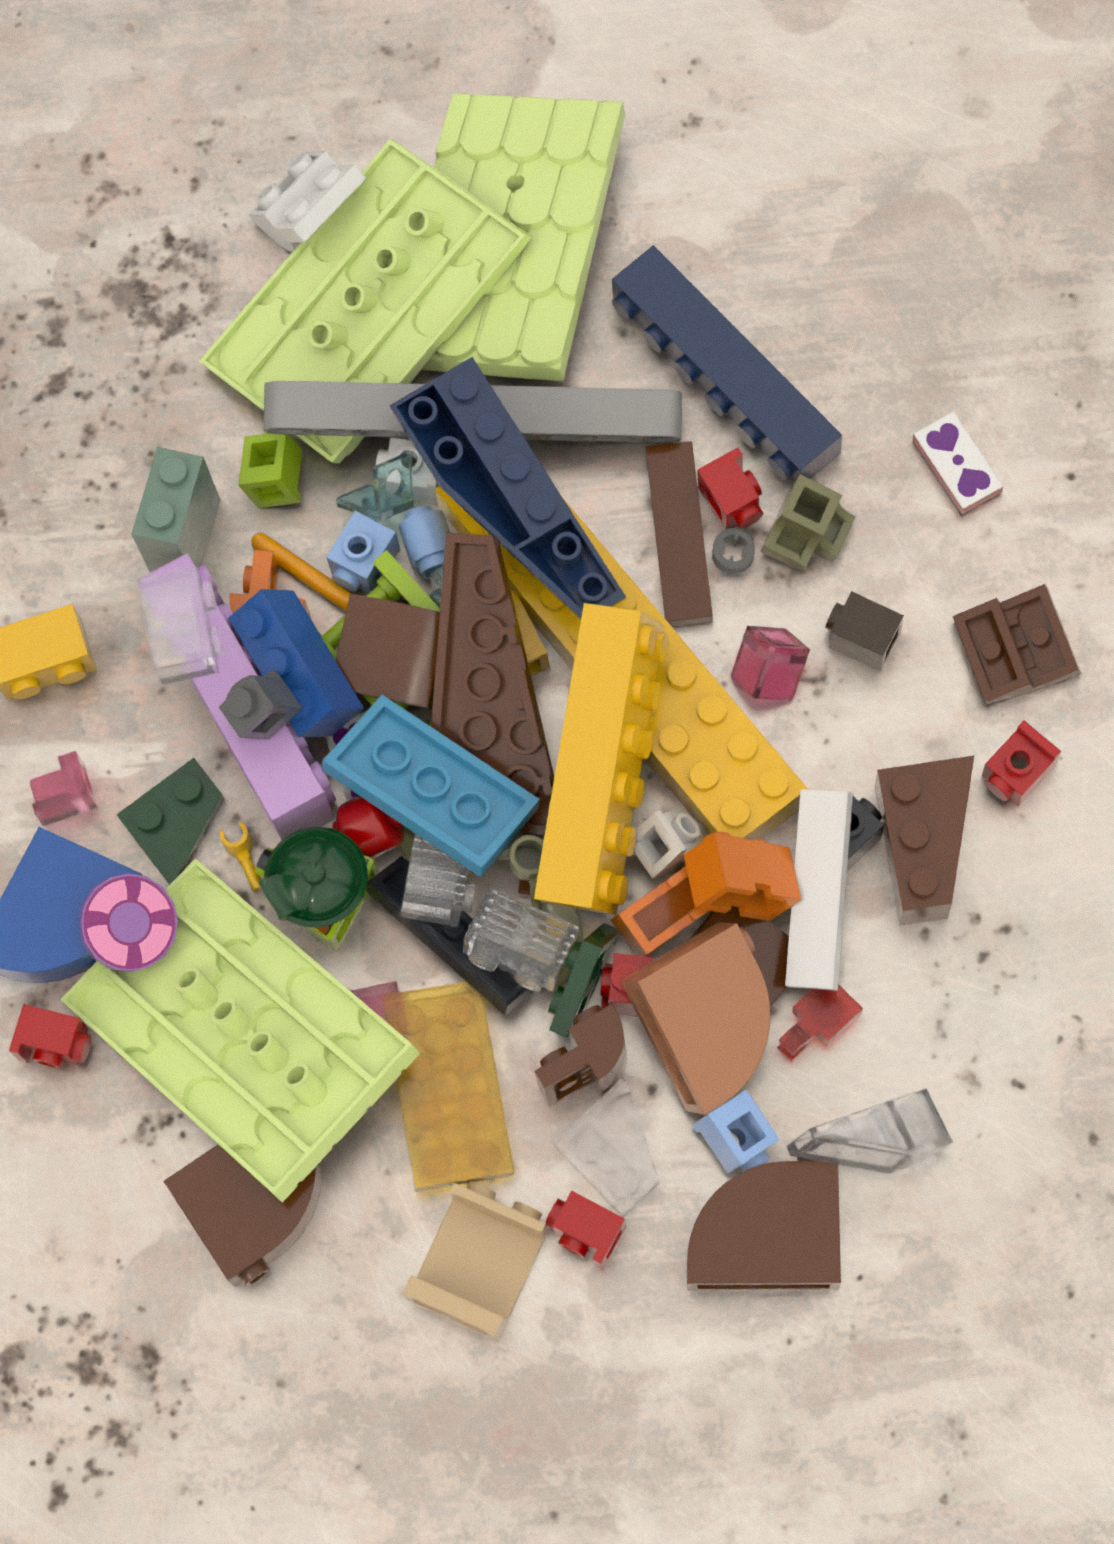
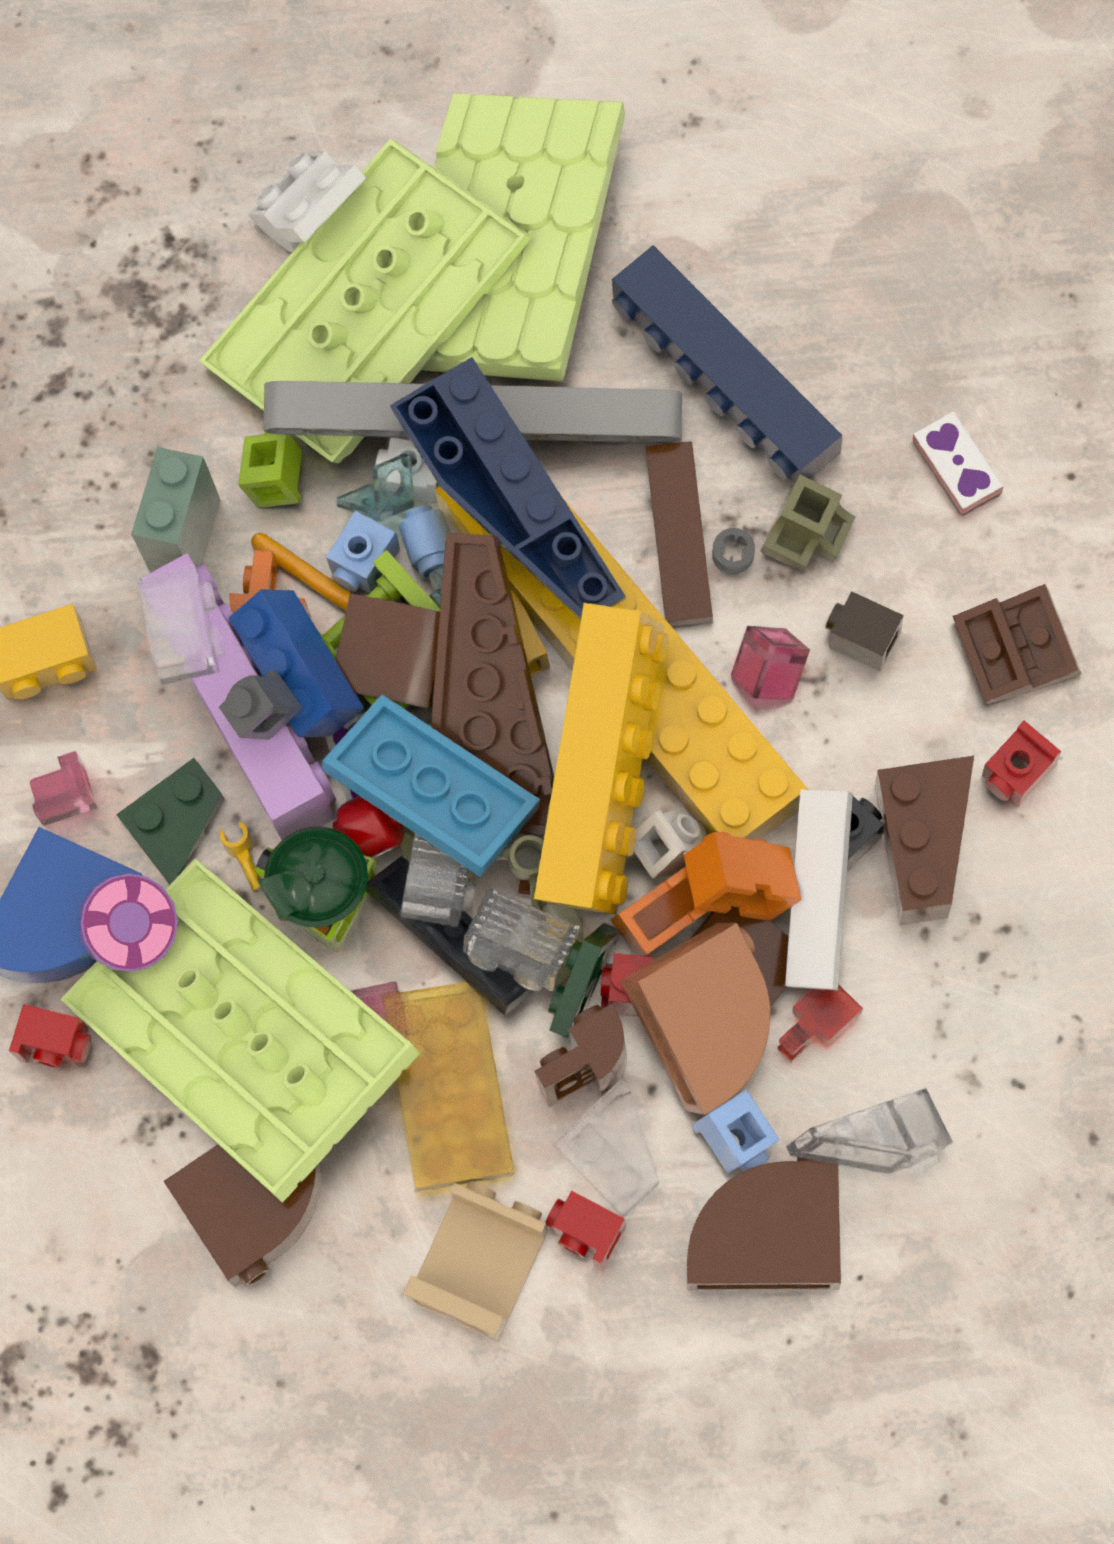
(730, 491): red brick -> none

